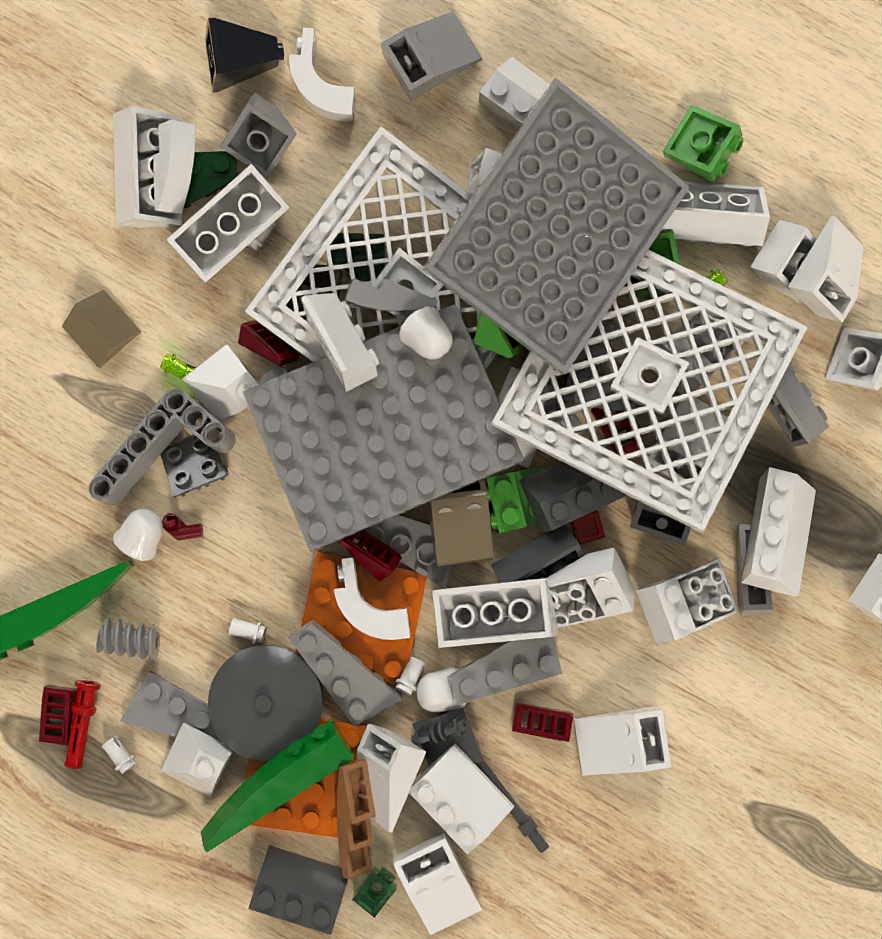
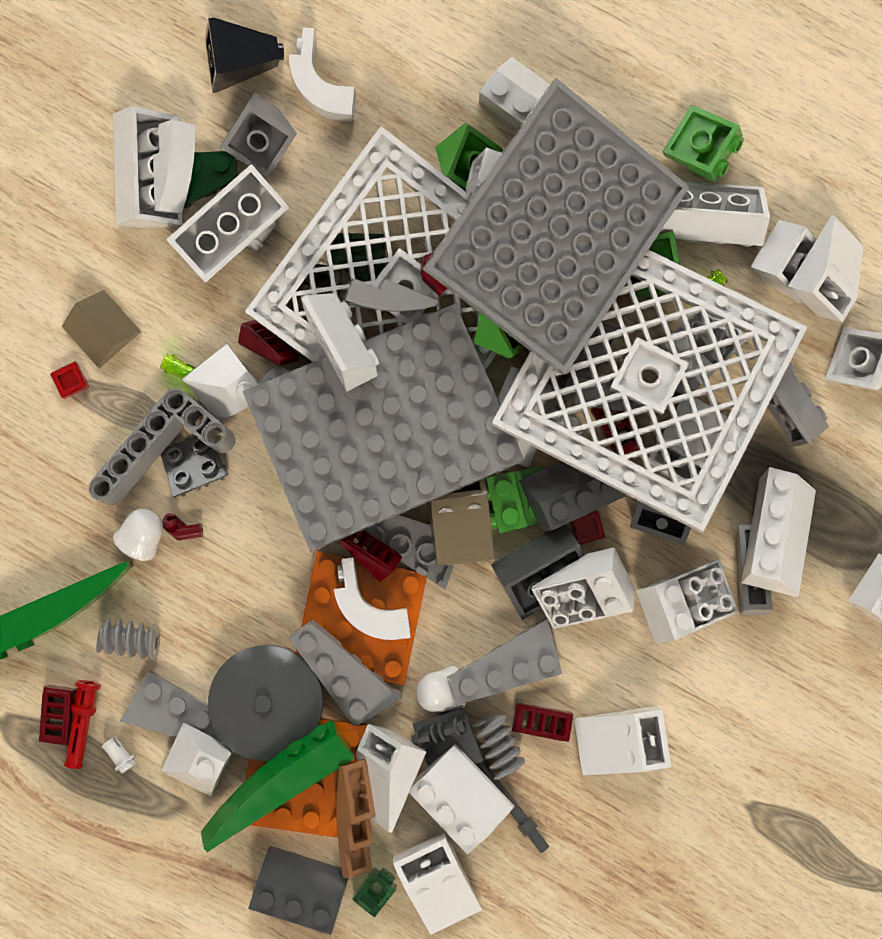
(69, 380): none -> red tile
(248, 630): white pin -> none
(410, 676): white pin -> none
(426, 333): white hair -> none
(429, 54): light grey slope -> none
(430, 281): none -> dark red arm
(459, 152): none -> bright green slope
(494, 613): white slope -> none
(500, 745): none -> light grey piece

